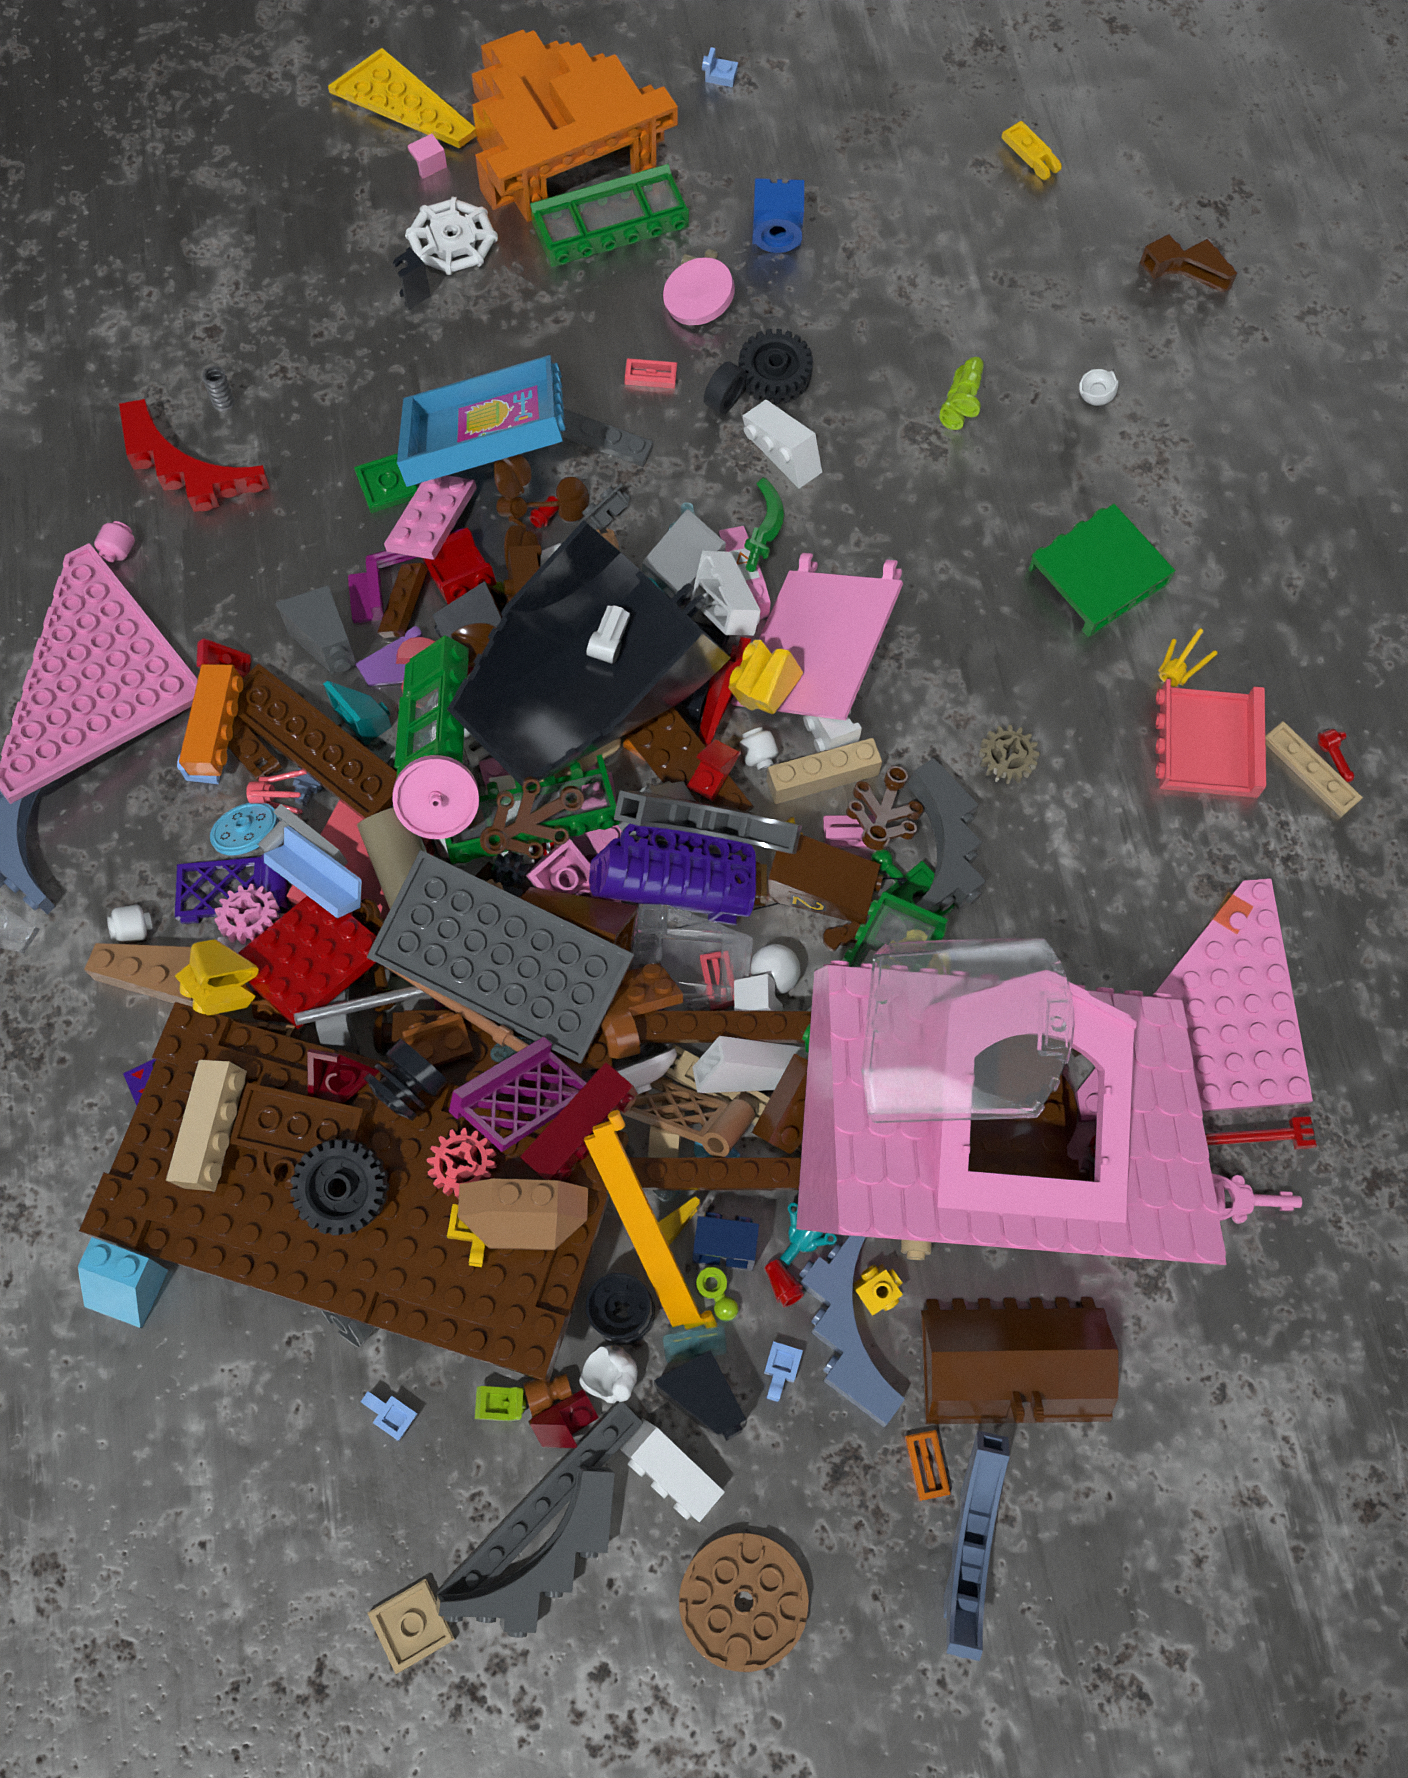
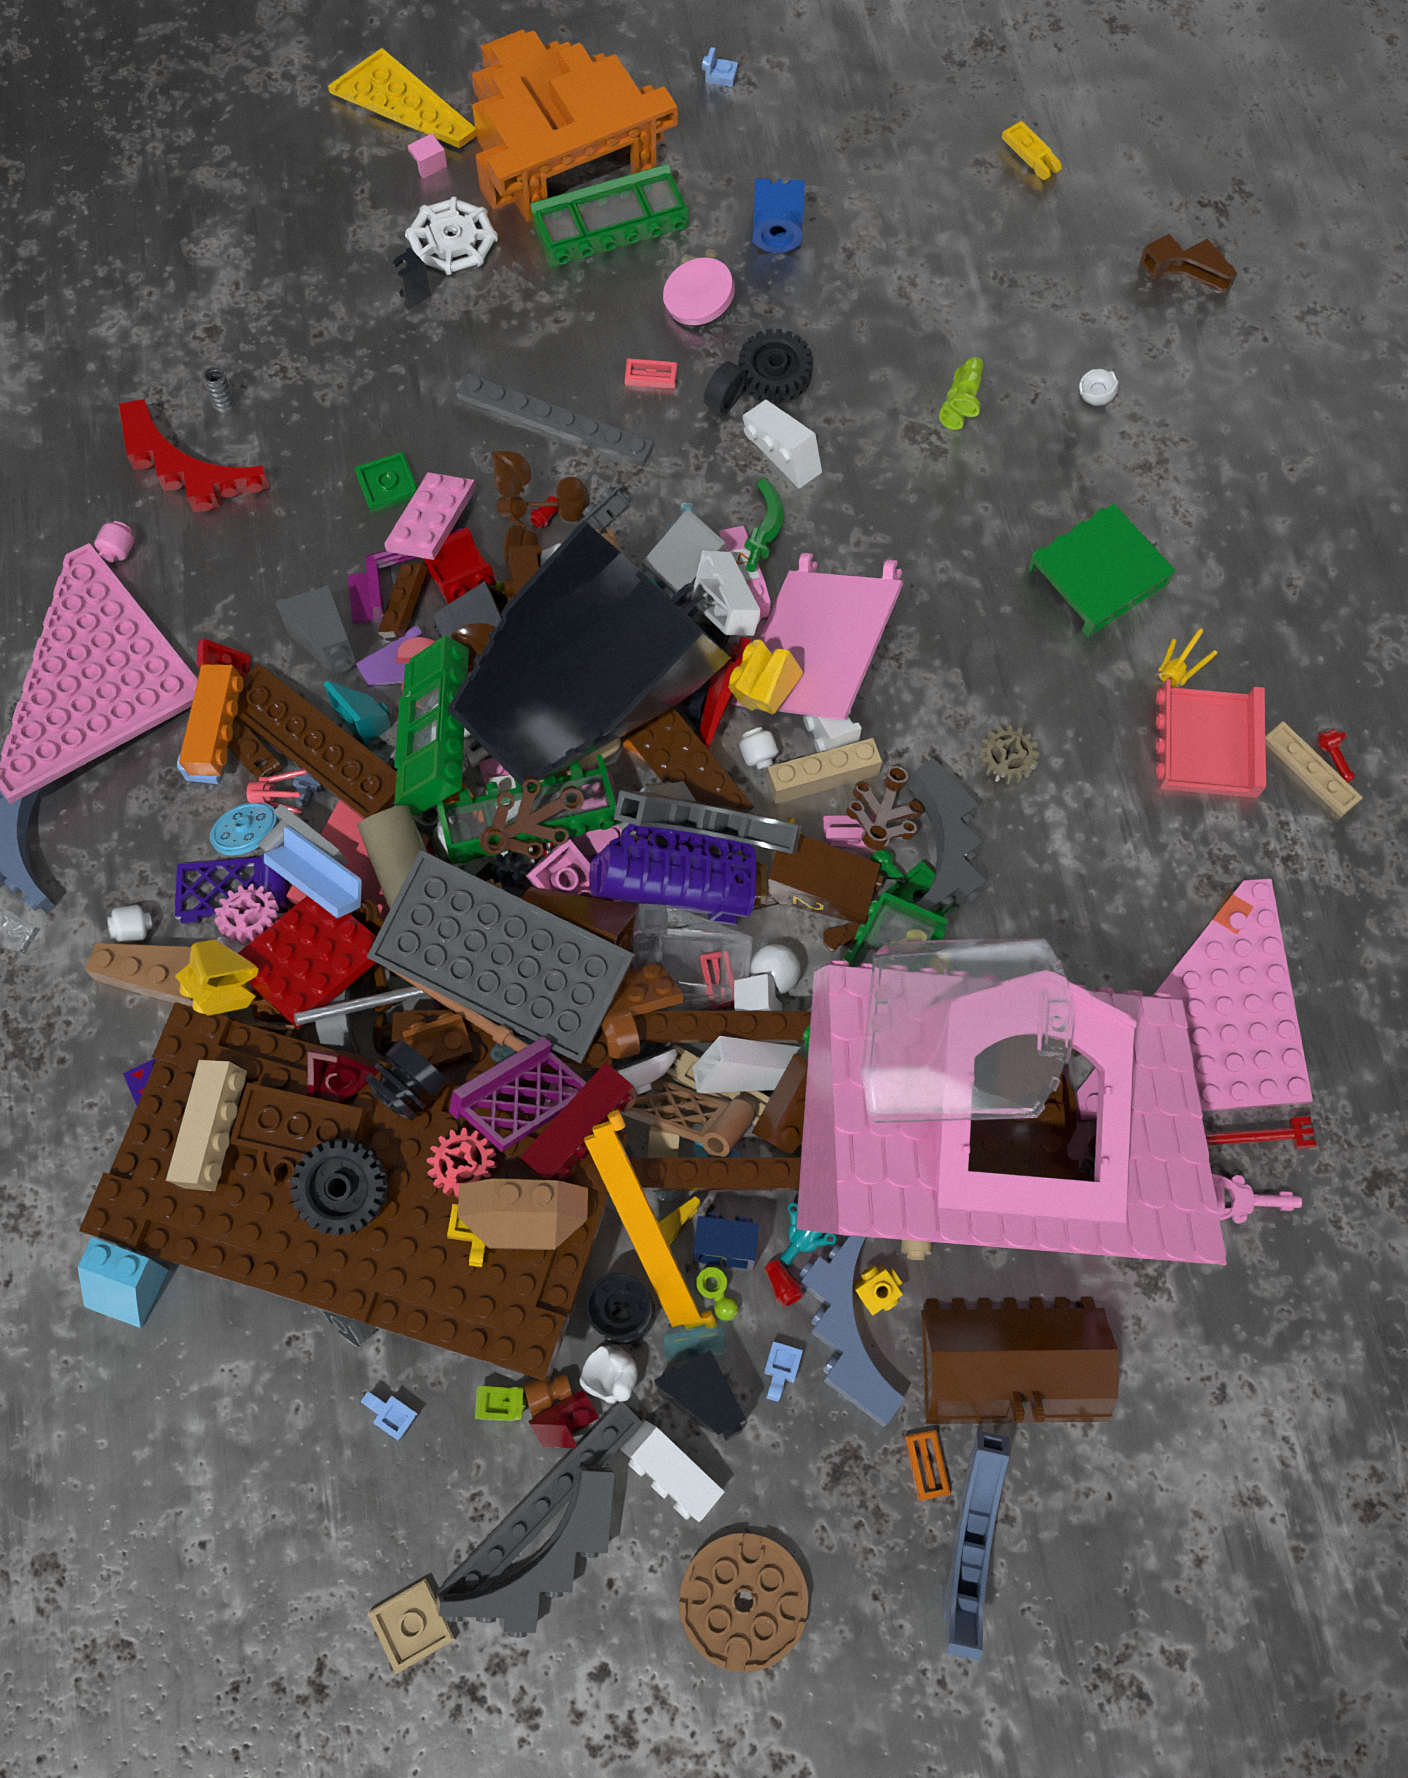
(435, 797): bright pink piece -> none
(481, 420): dark azure panel -> none
(606, 642): white piece -> none
(713, 769): red slope -> none

